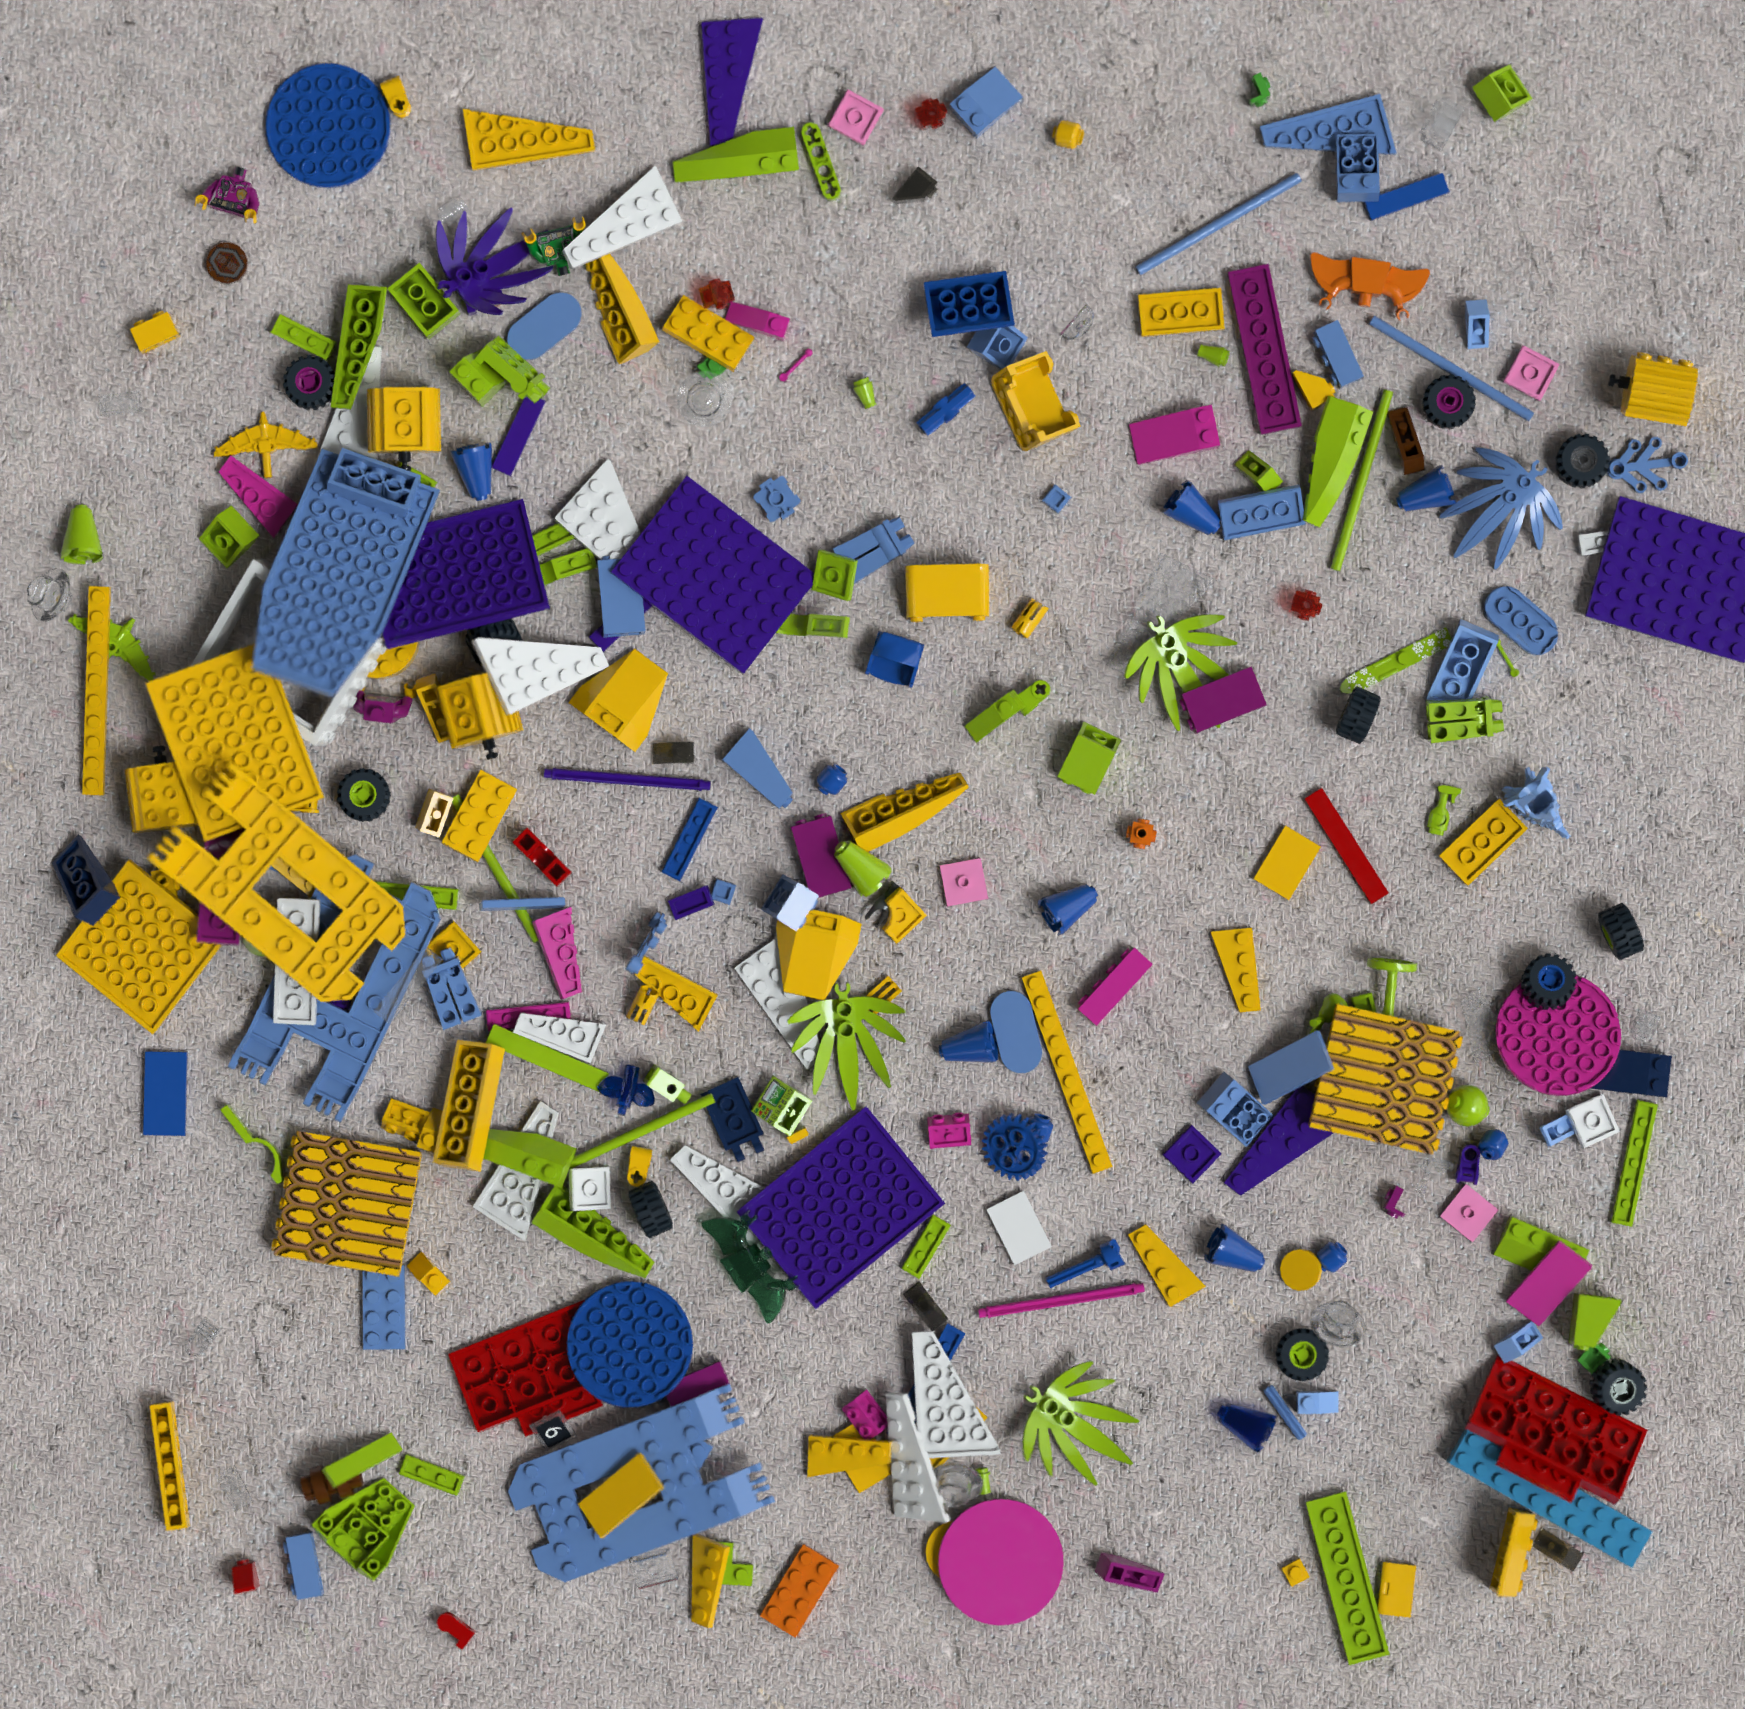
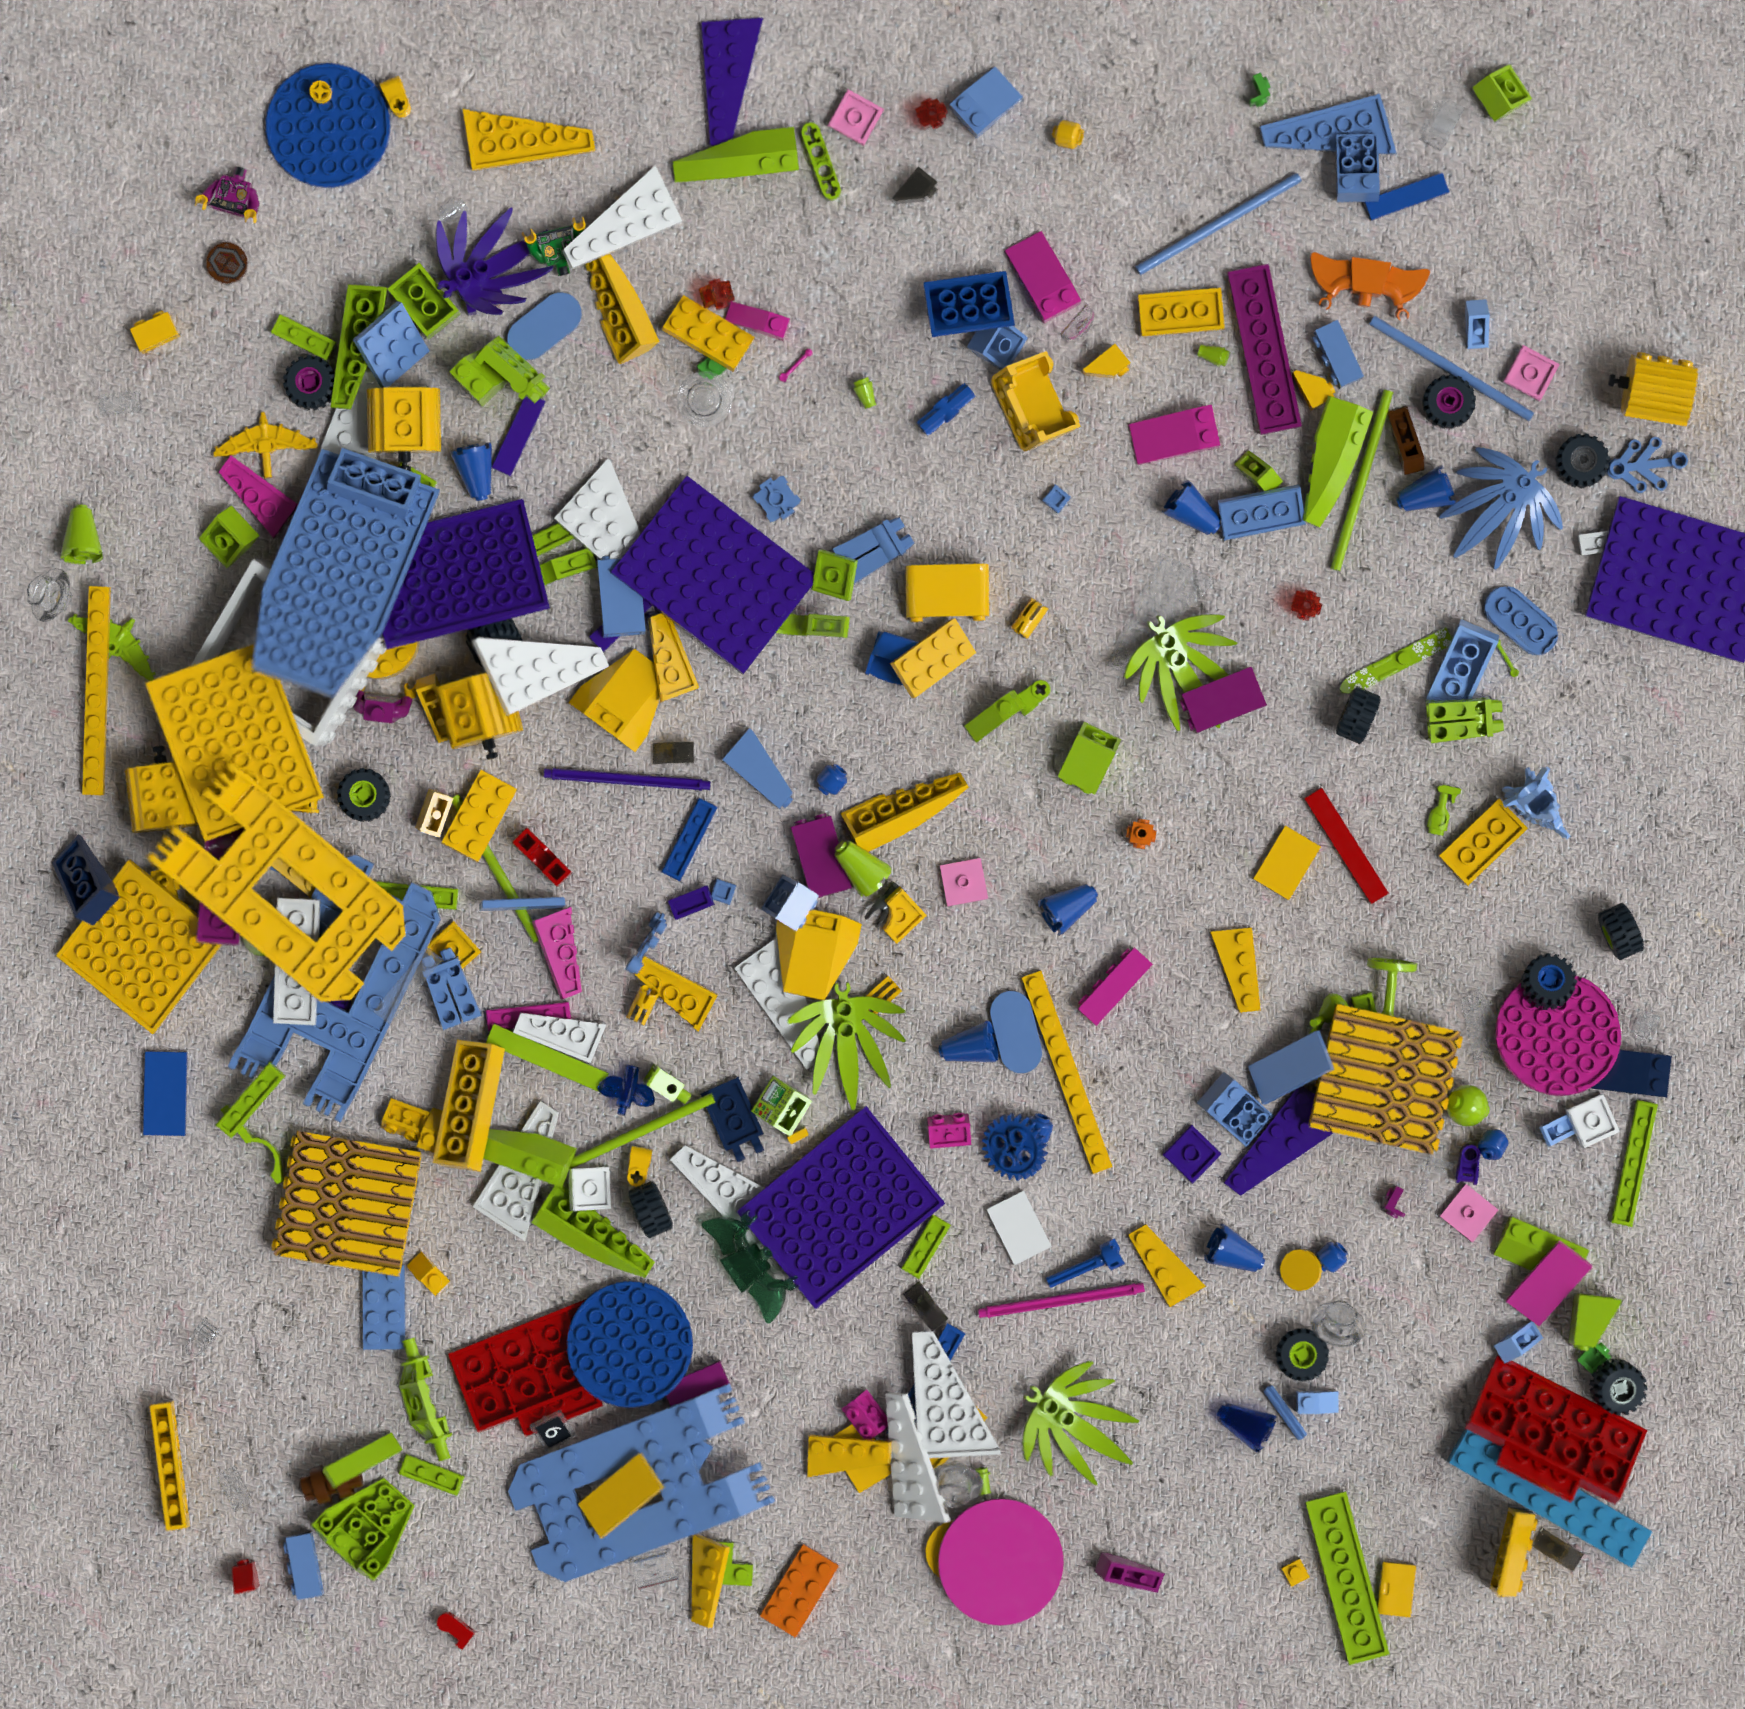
(250, 1100): none -> lime tile
(320, 87): none -> yellow wheel
(391, 345): none -> medium blue plate
(418, 1402): none -> lime plate
(670, 660): none -> yellow wing
(933, 658): none -> yellow plate
(1043, 277): none -> dark pink slope
(1108, 364): none -> yellow slope

